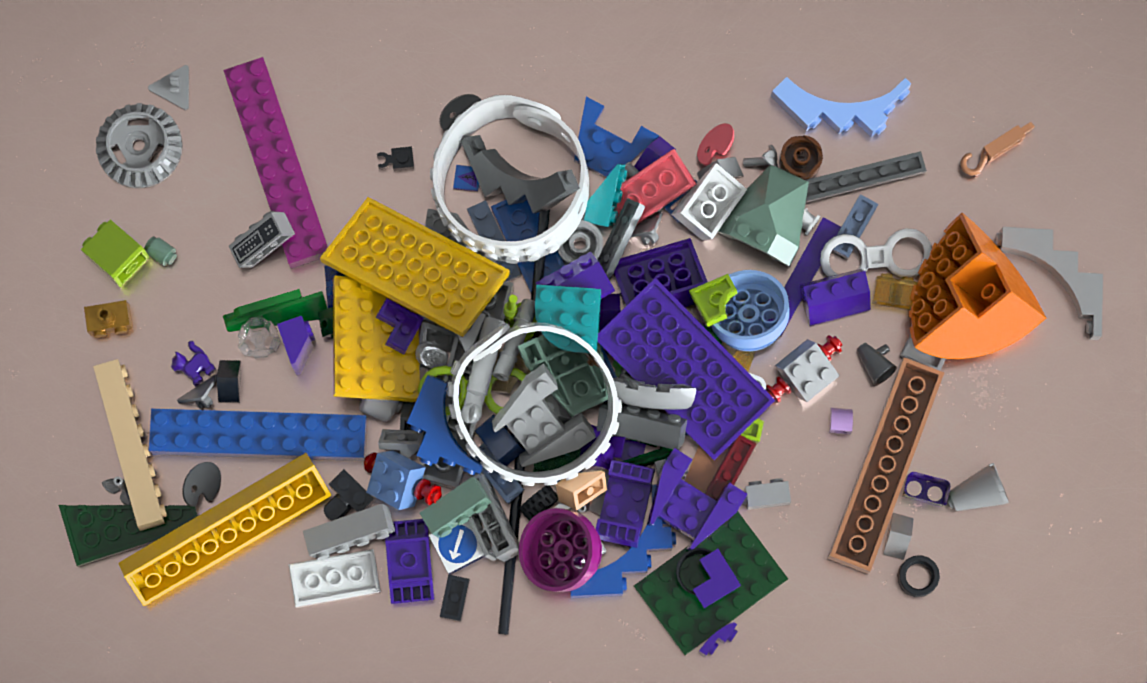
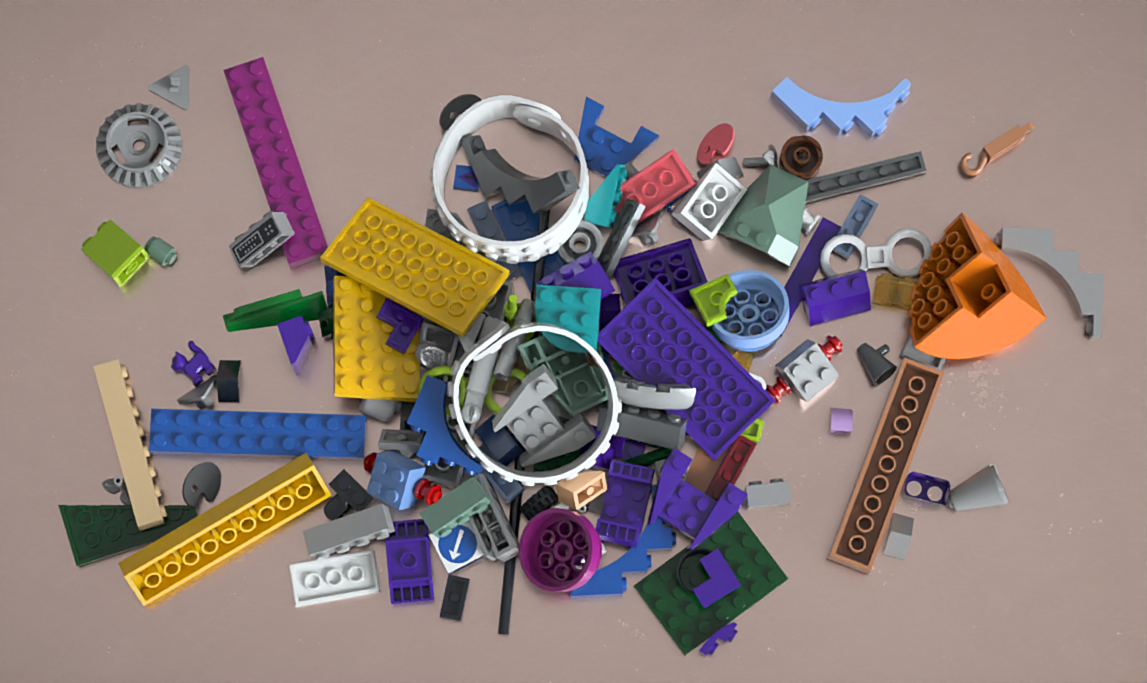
(108, 318): pearl gold brick -> none
(258, 337): clear piece -> none
(400, 159): black plate -> none
(653, 152): dark purple slope -> none
(919, 559): black tyre -> none

